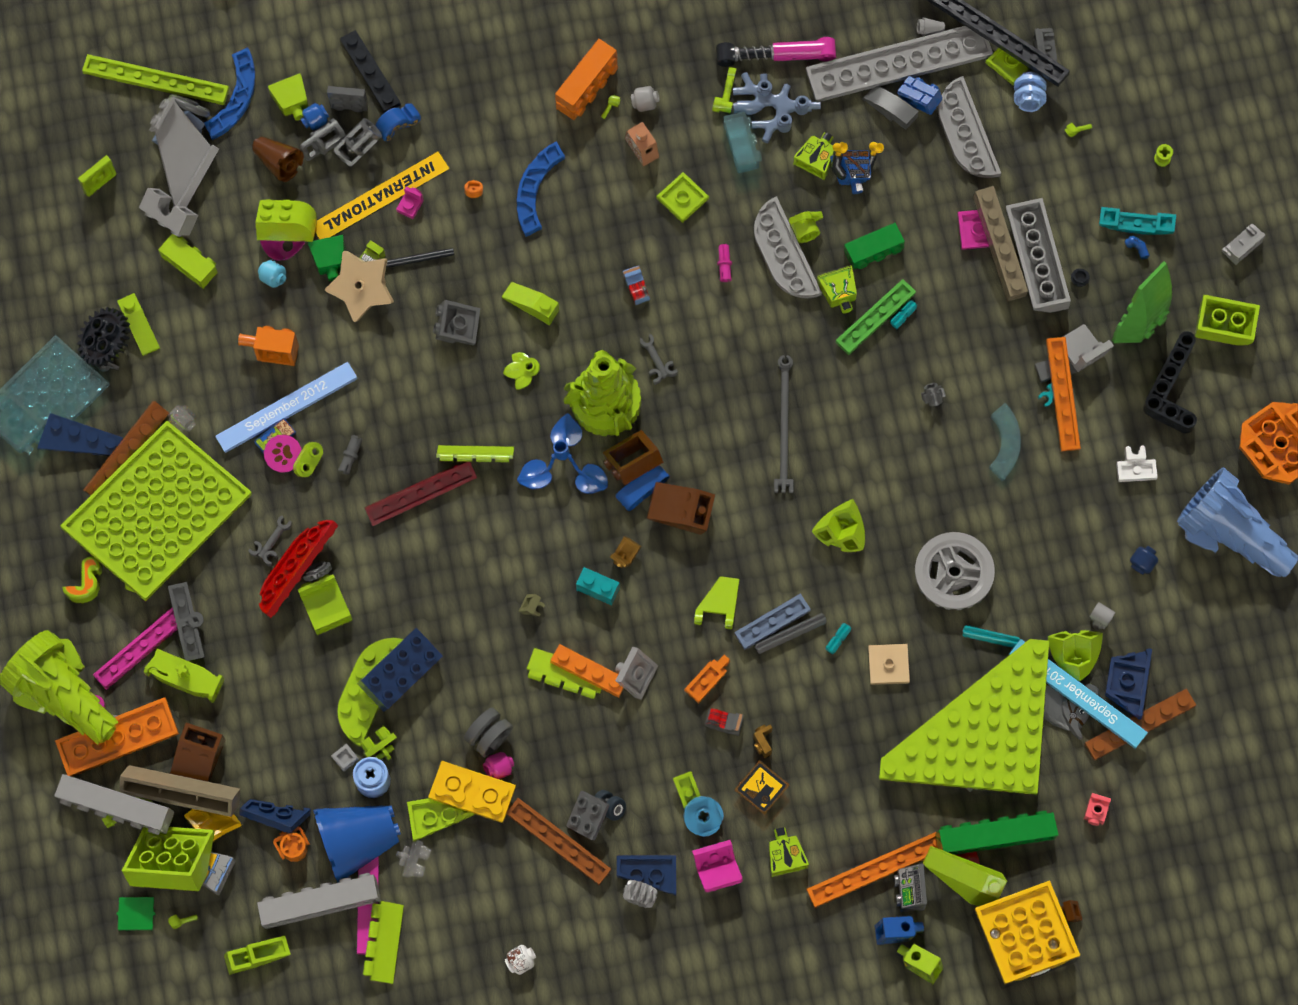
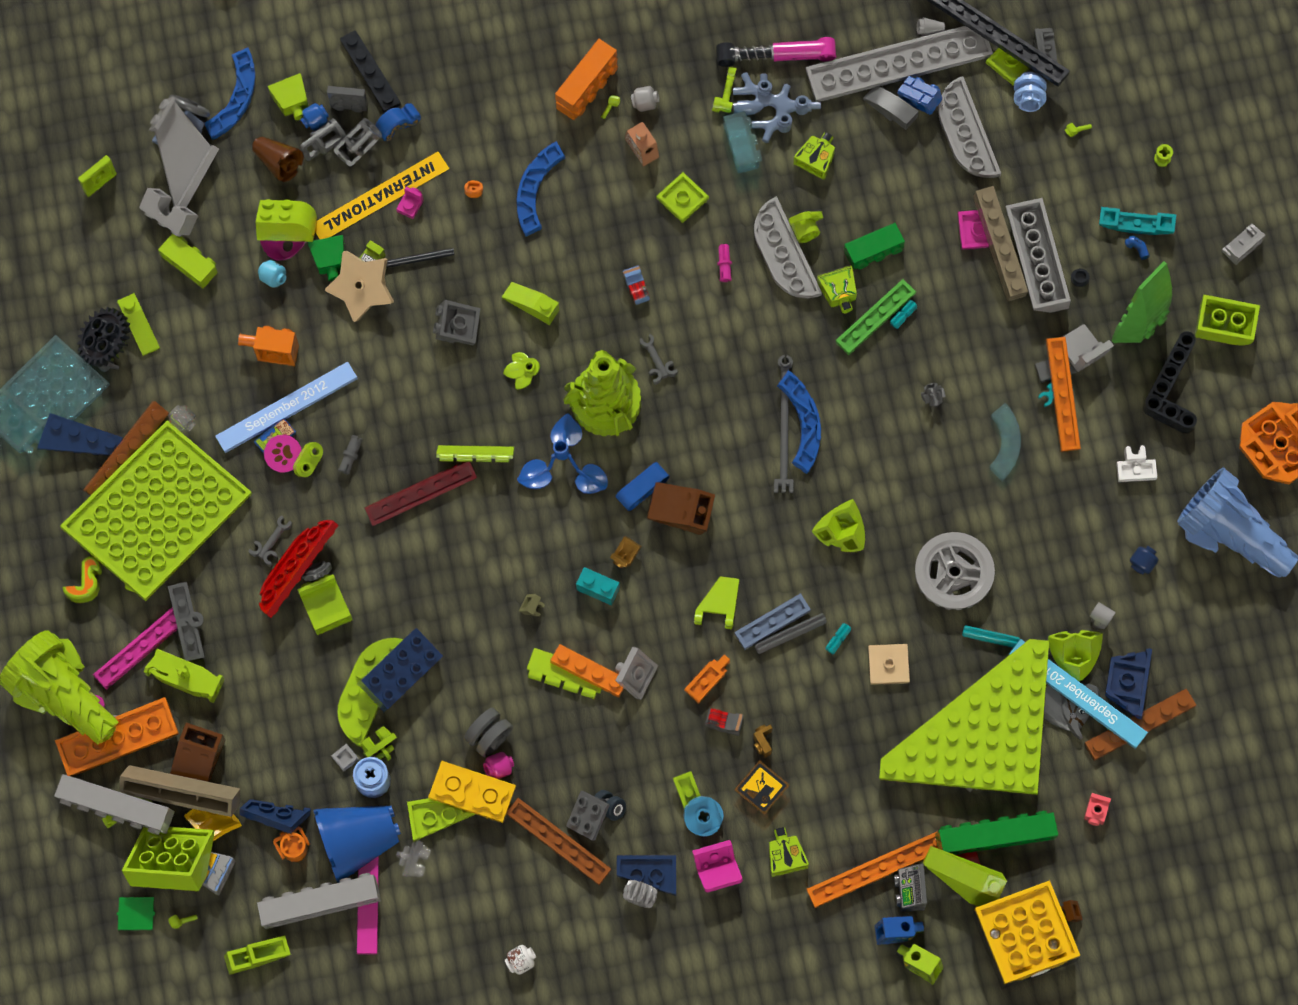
(155, 79): lime plate -> none
(386, 936): lime windscreen -> none
(638, 466): reddish brown window -> none
(808, 418): none -> blue tile
(854, 166): torso -> none

